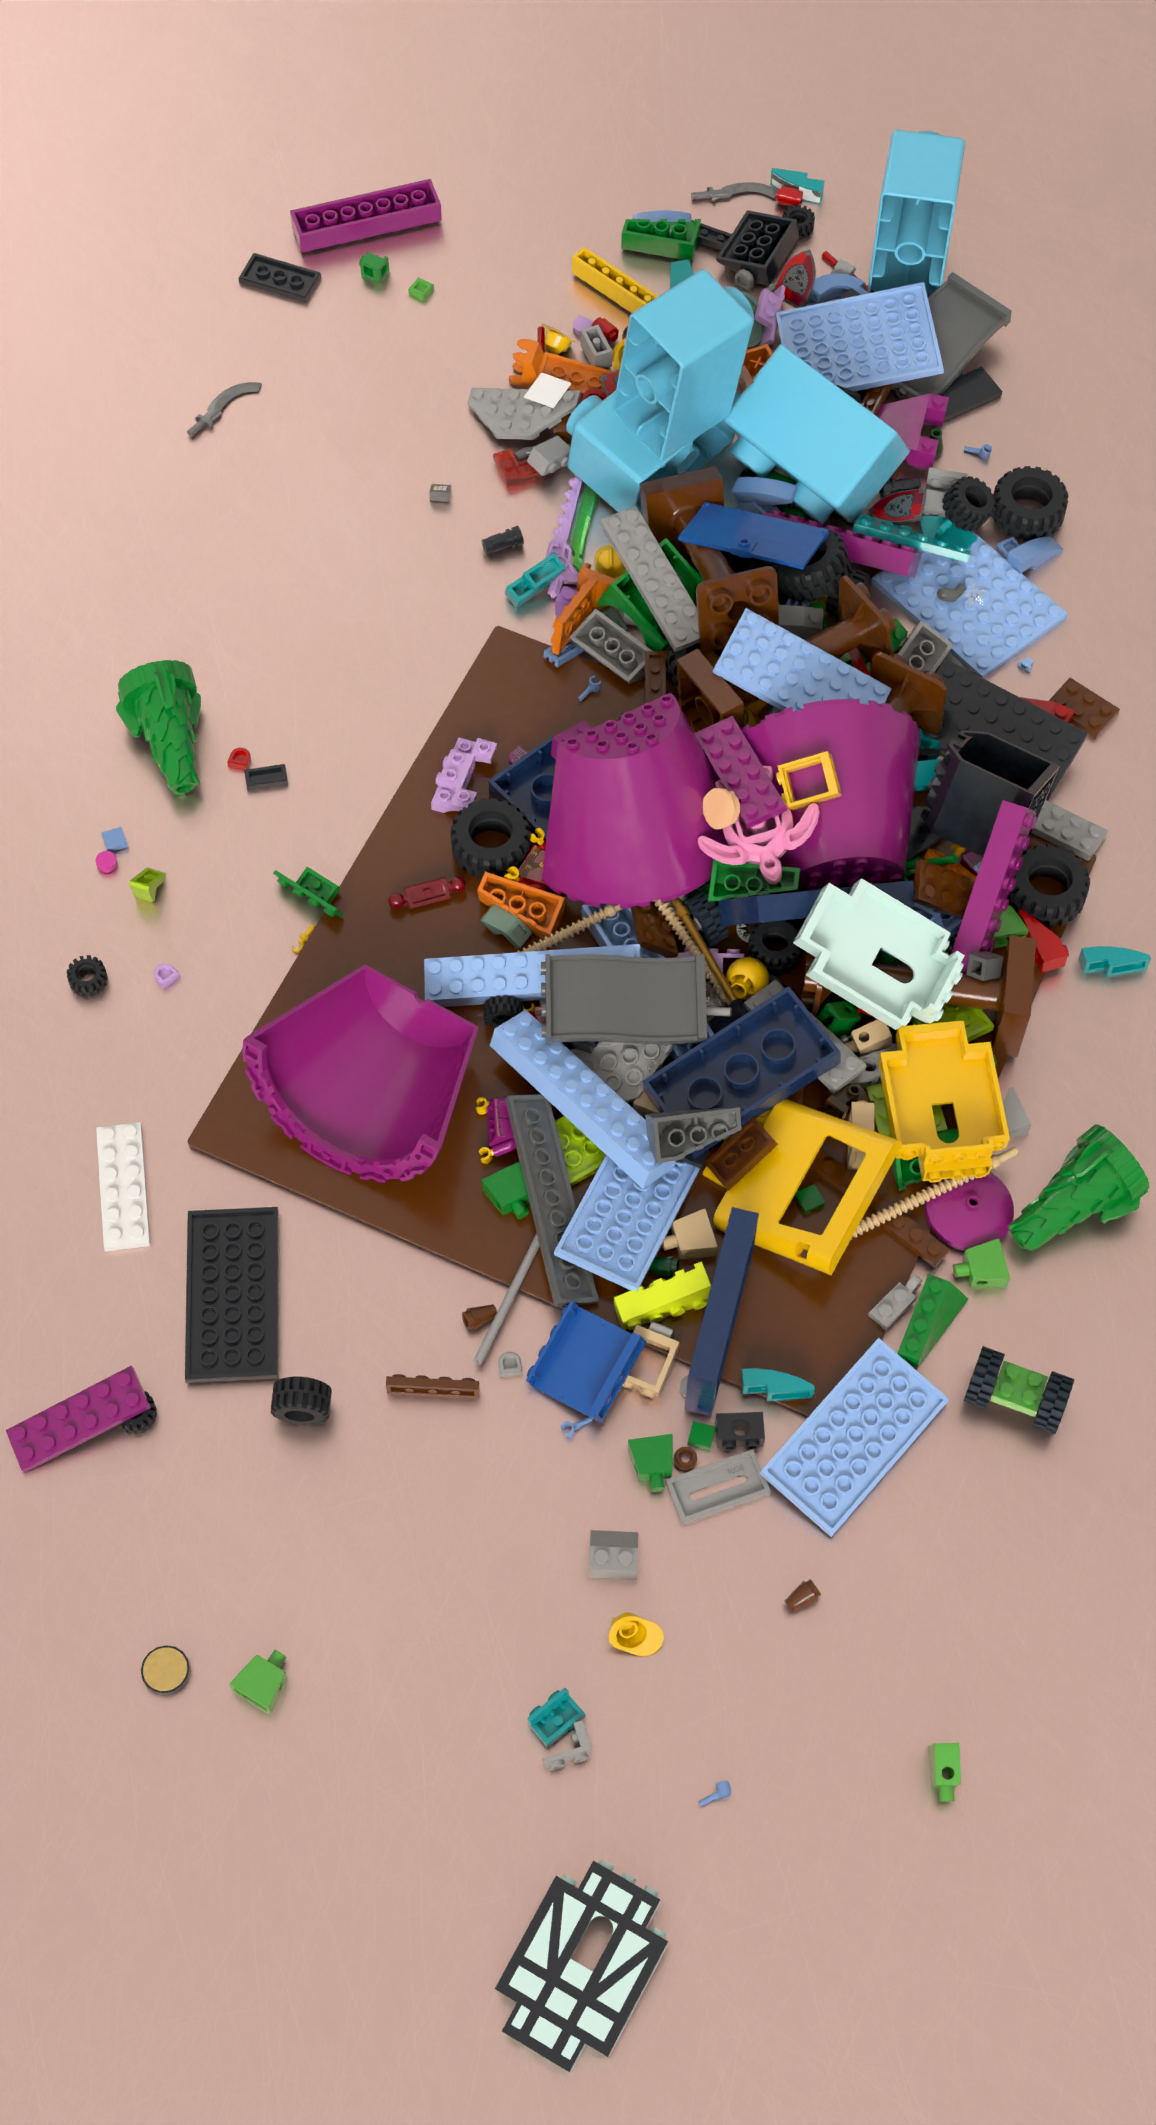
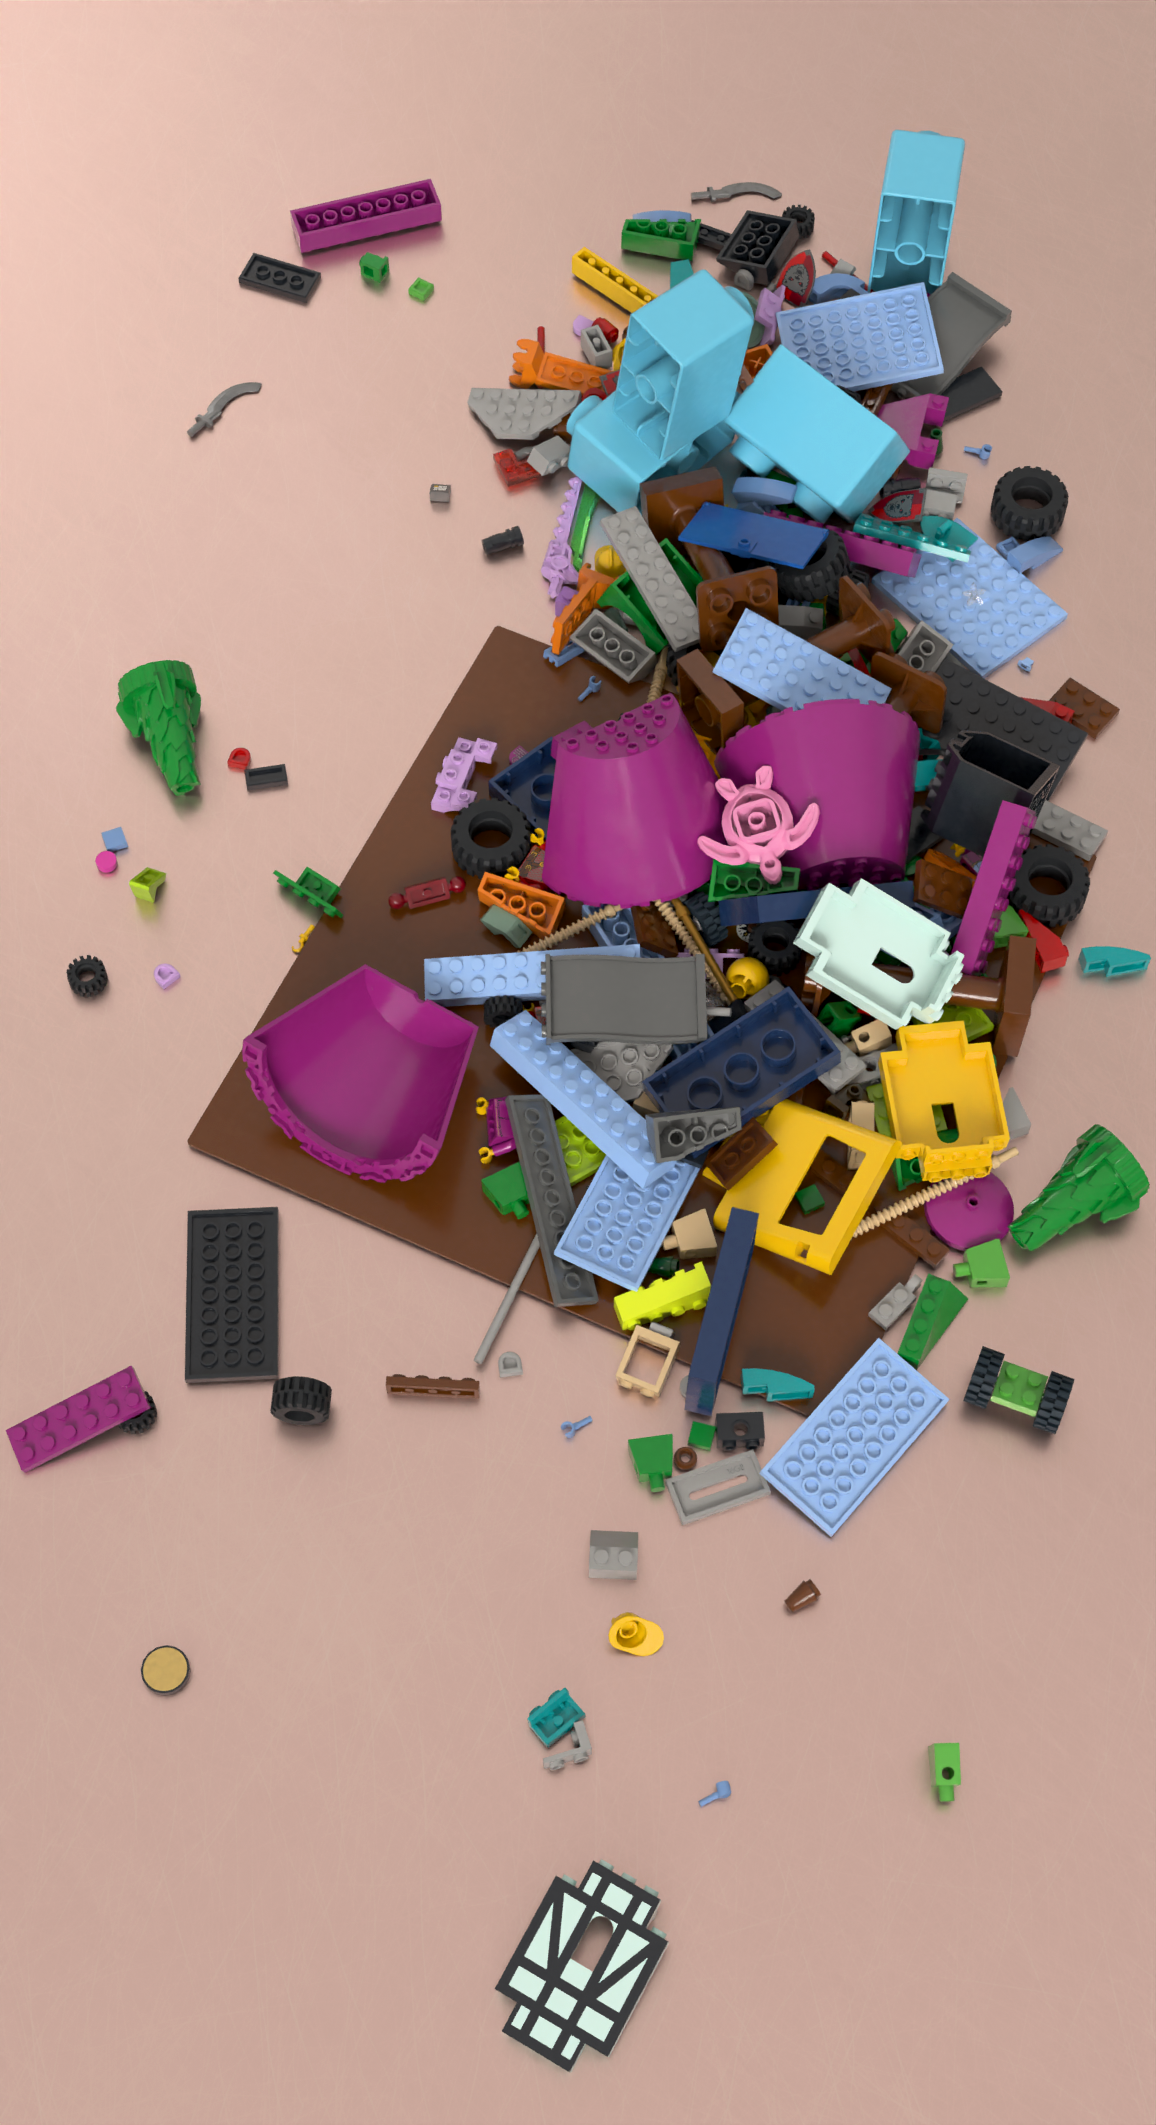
(123, 1187): white plate -> none
(261, 1681): bright green torso -> none
(478, 1316): reddish brown cone -> none
(534, 580): teal slope -> none
(547, 390): white sticker -> none
(556, 340): yellow piece -> none
(585, 1362): blue panel -> none
(655, 675): reddish brown plate -> none
(721, 808): light nougat hat -> none
(740, 771): magenta plate -> none
(789, 196): red brick -> none
(811, 188): teal slope -> none
(830, 775): yellow window -> none
(945, 860): green bar -> none
(951, 595): dark grey arm -> none
(969, 503): black tyre -> none
(984, 965): dark grey brick -> none

